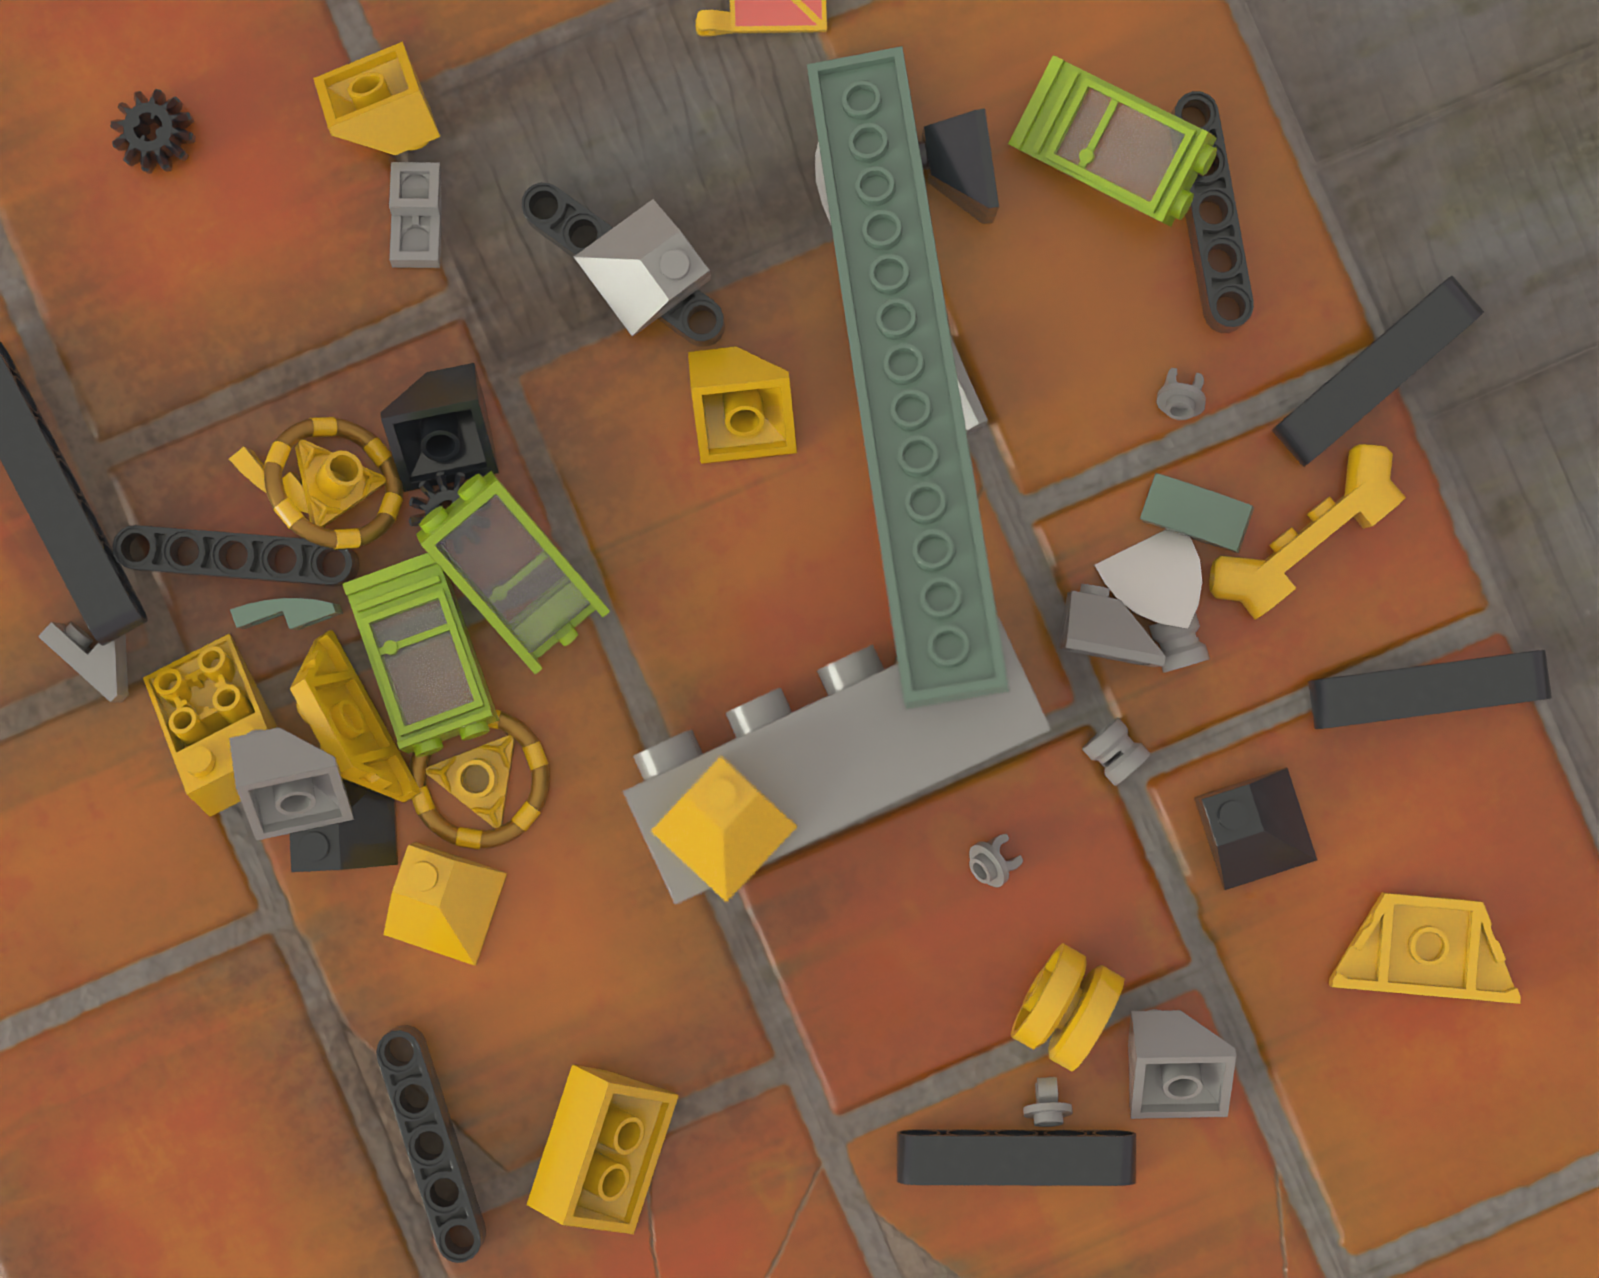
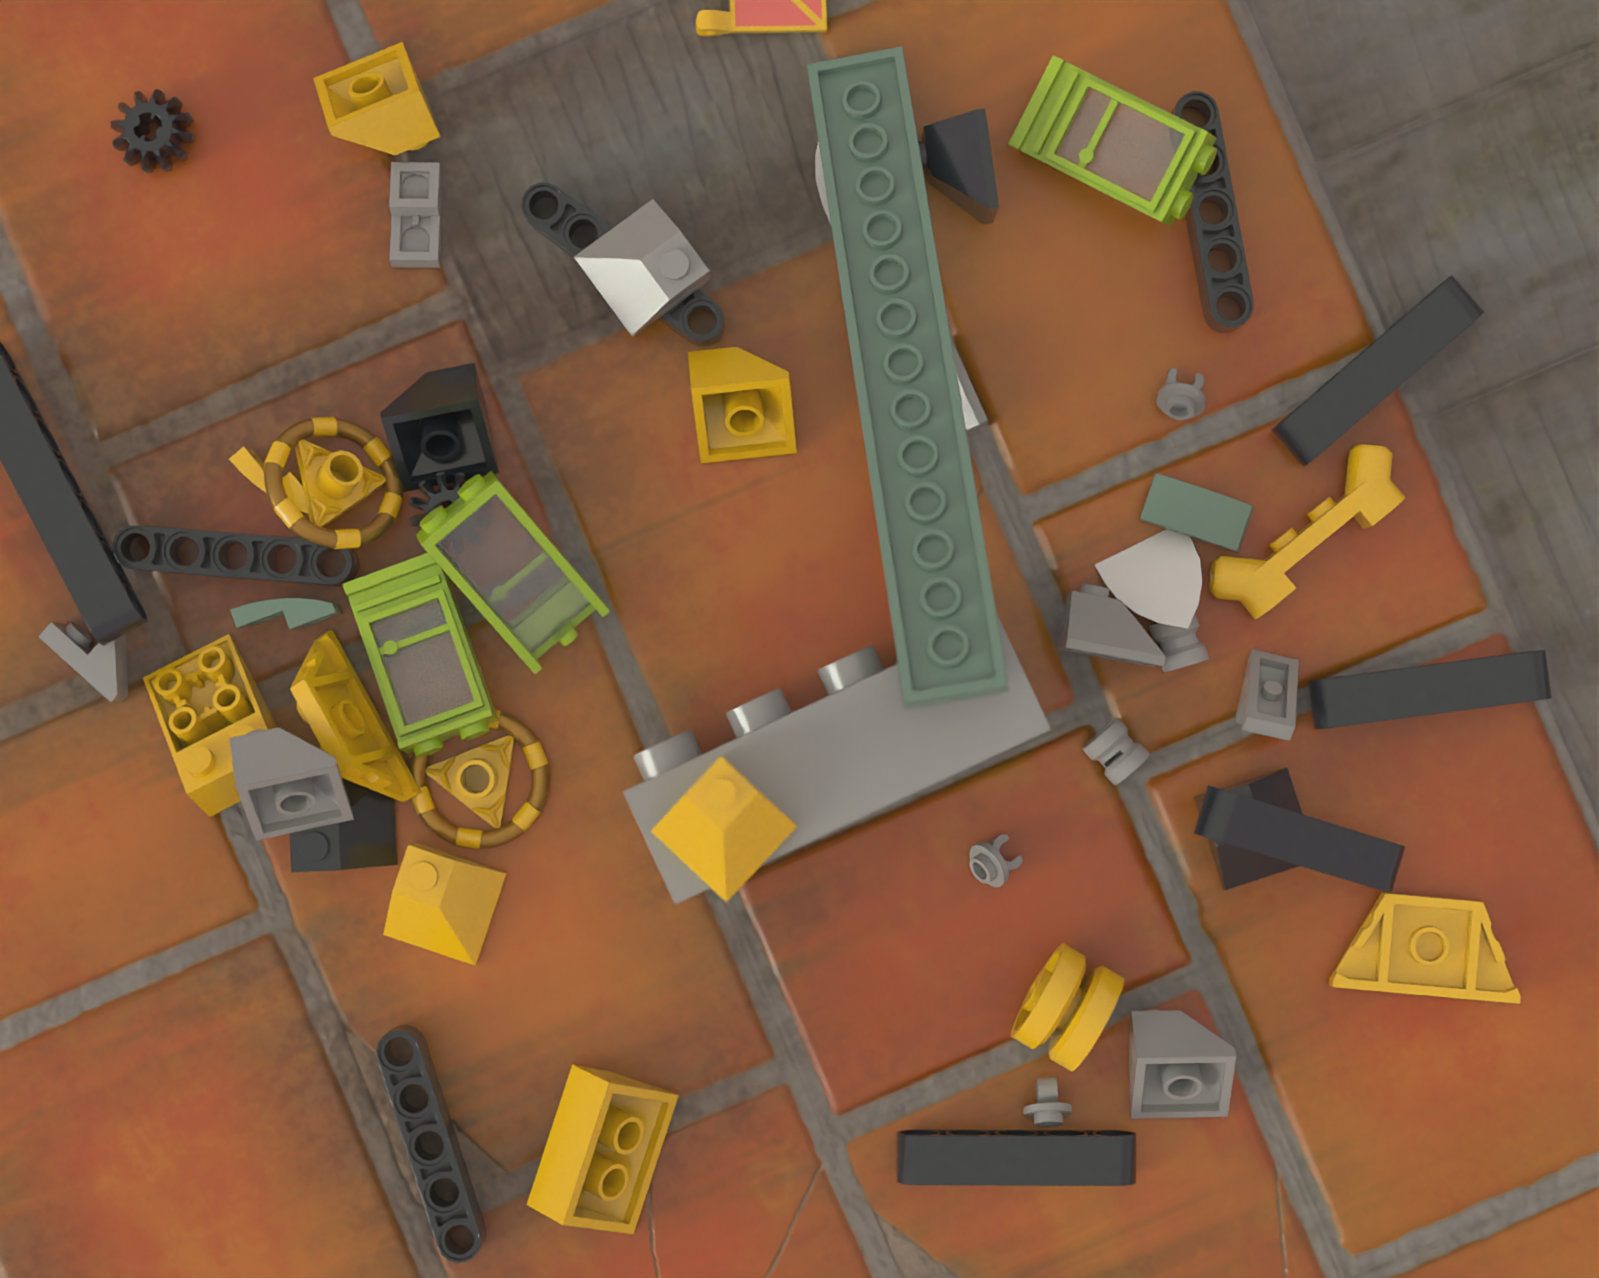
(1269, 695): none -> light grey slope
(1299, 839): none -> black beam

